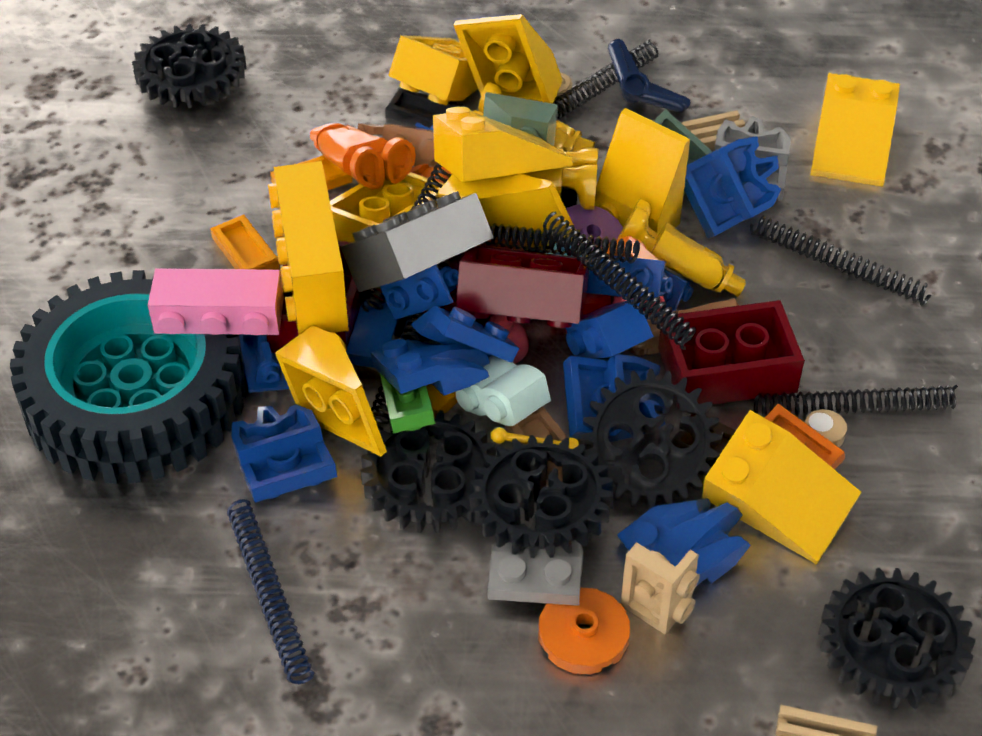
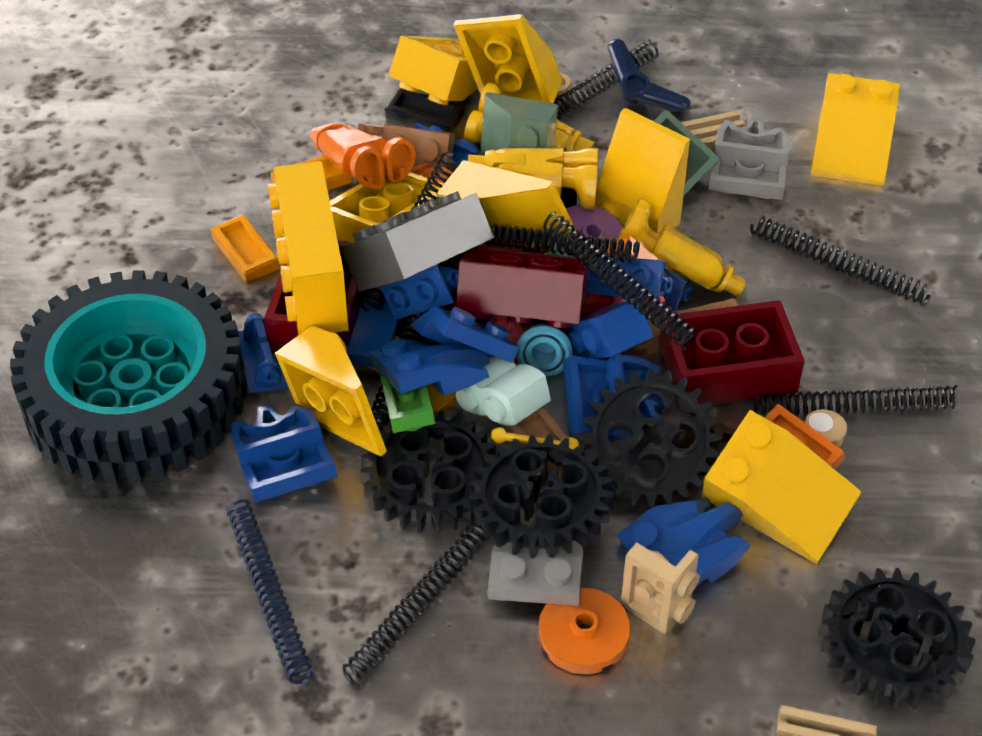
(190, 73): black gear -> none
(216, 301): bright pink brick -> none
(377, 650): none -> black piece
(484, 148): yellow slope -> none
(544, 348): none -> medium azure brick
(730, 185): blue plate -> none

